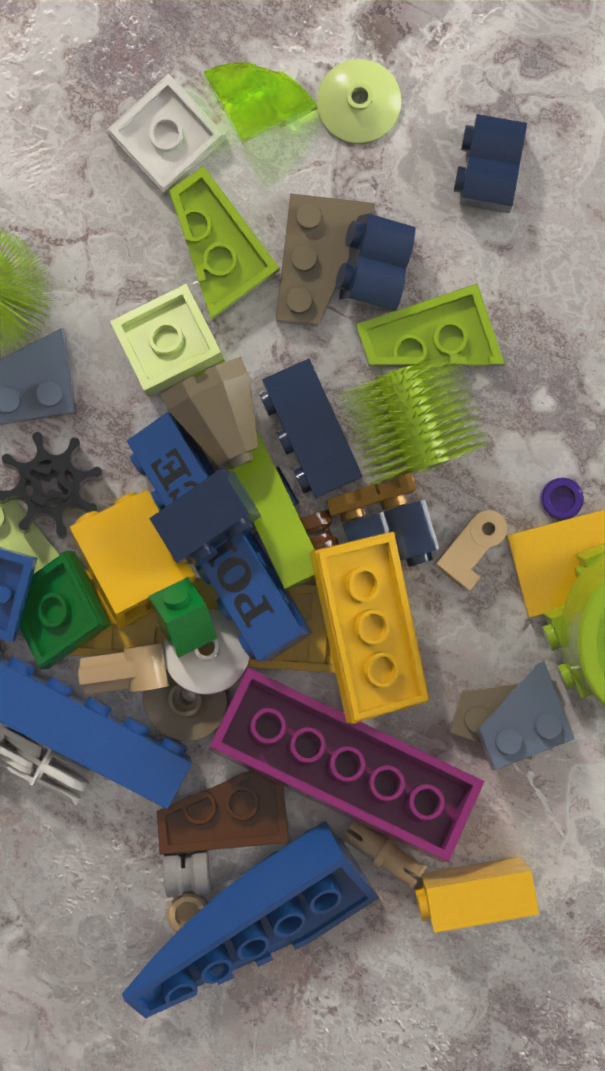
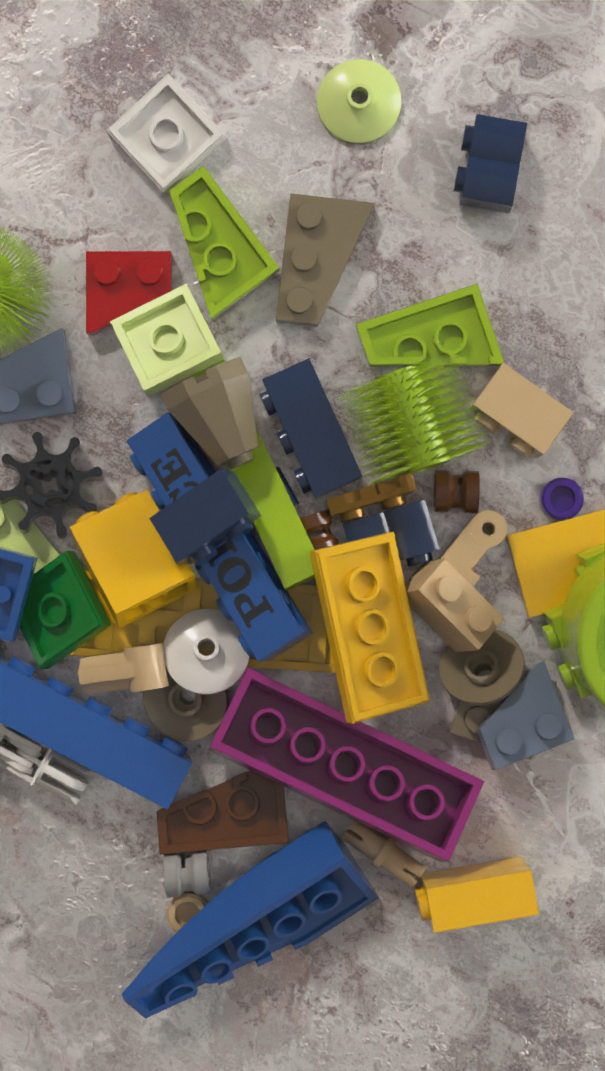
(122, 283): none -> red wing
(183, 617): green brick -> none
(257, 97): clear neon green brick -> none
(375, 262): dark blue brick -> none
(446, 491): none -> reddish brown wheel
(451, 606): none -> tan brick
(499, 655): none -> dark tan dish
(520, 412): none -> tan brick

